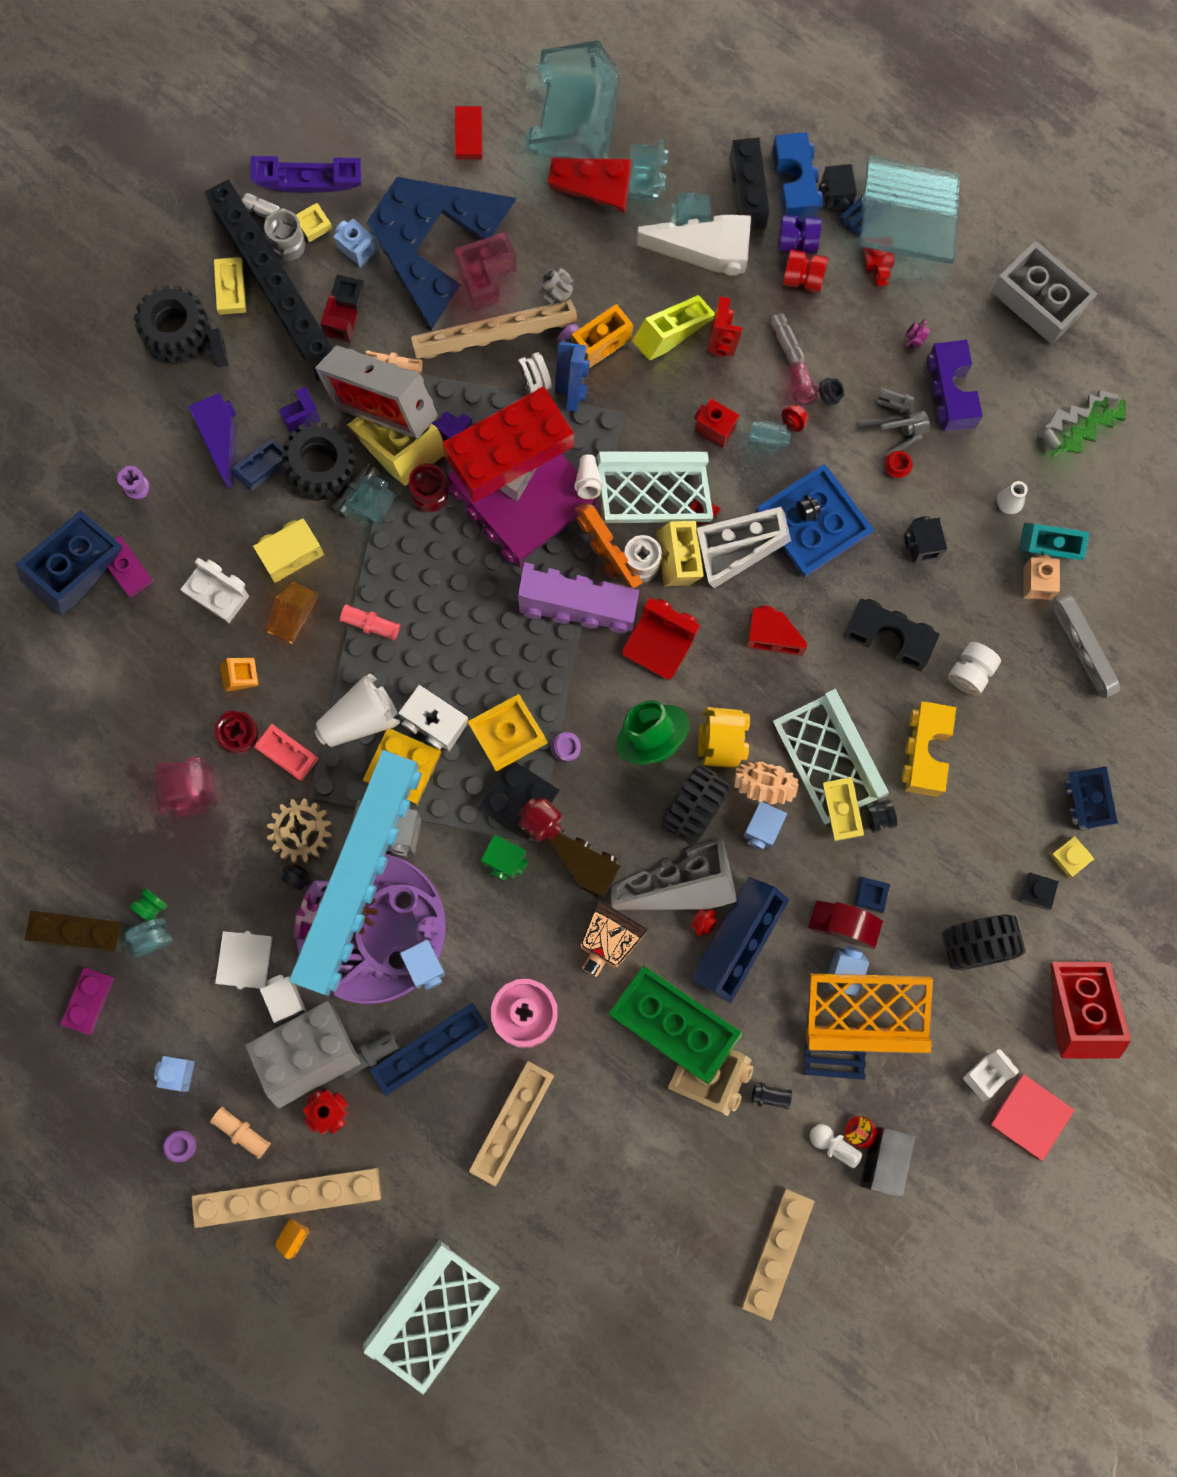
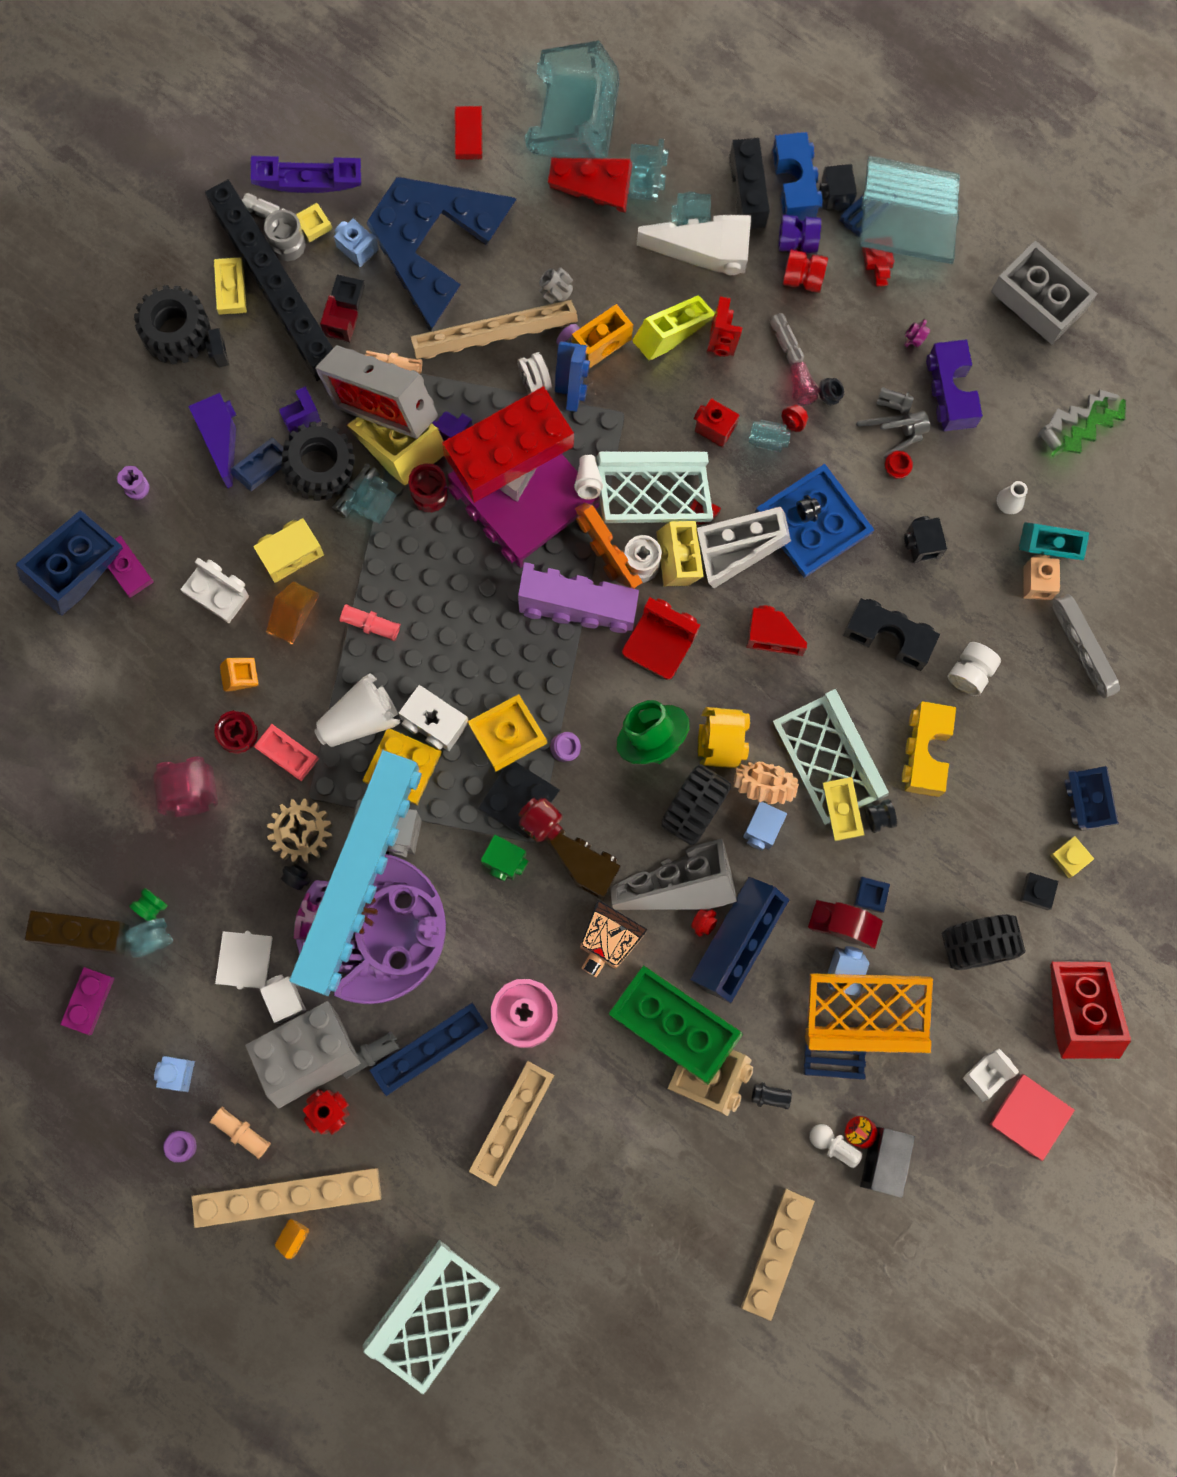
(423, 965): light blue brick -> none
(481, 265): clear pink brick -> none

